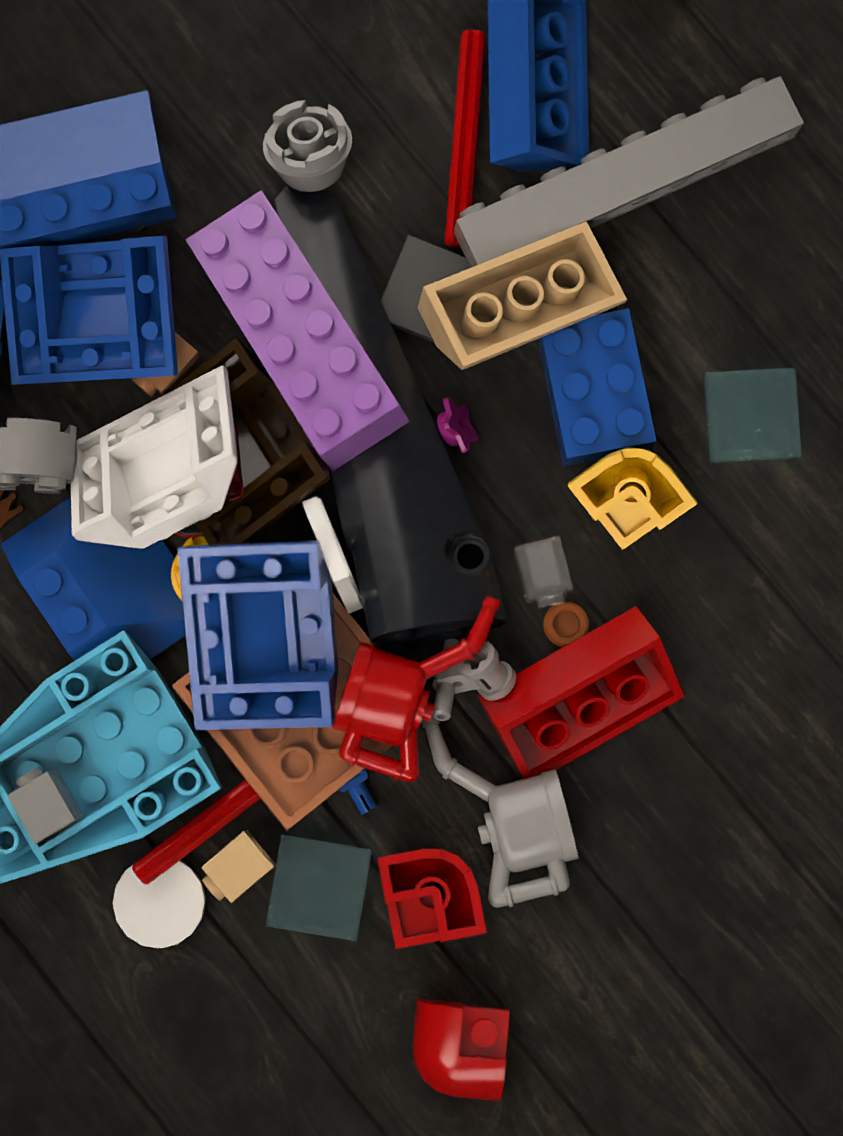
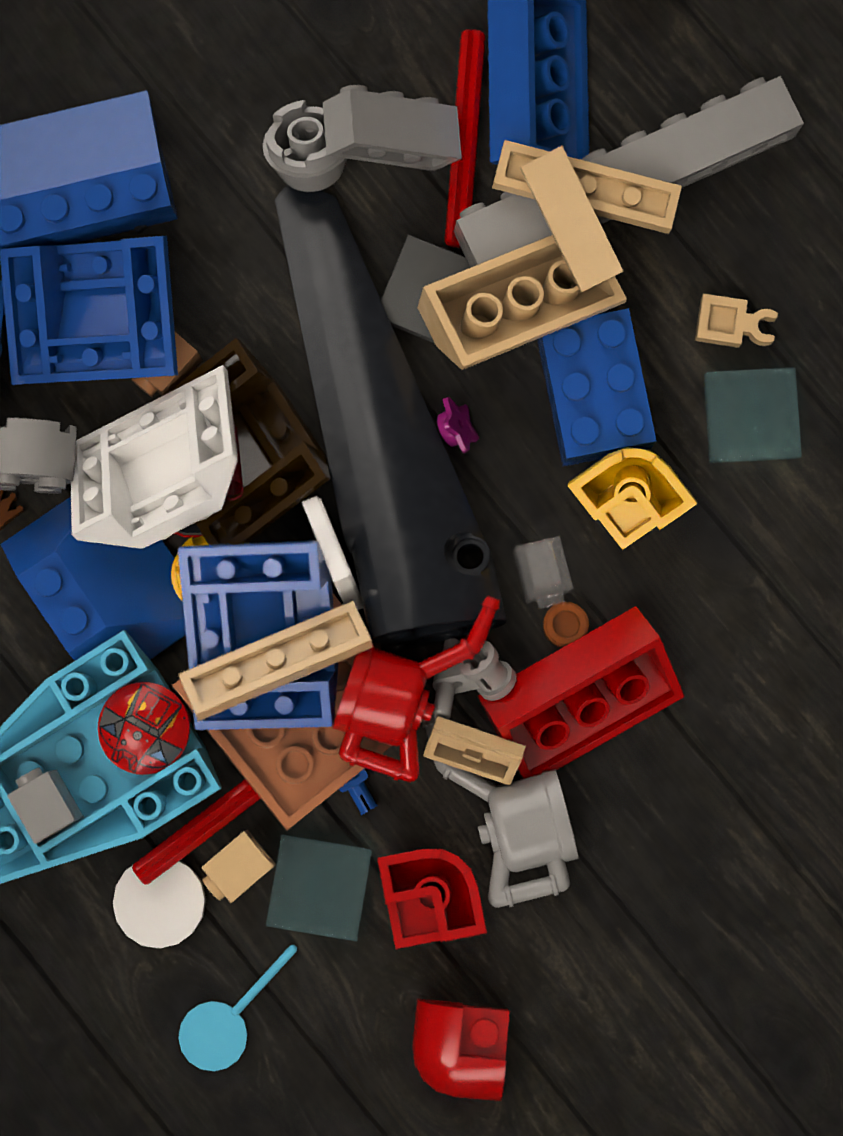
(143, 728): none -> red dish
(215, 1033): none -> medium azure piece
(275, 660): none -> tan plate
(297, 331): medium lavender brick -> none
(391, 129): none -> light grey brick
(474, 751): none -> tan tile
(571, 219): none -> tan tile
(611, 191): none -> tan plate
(726, 322): none -> tan plate

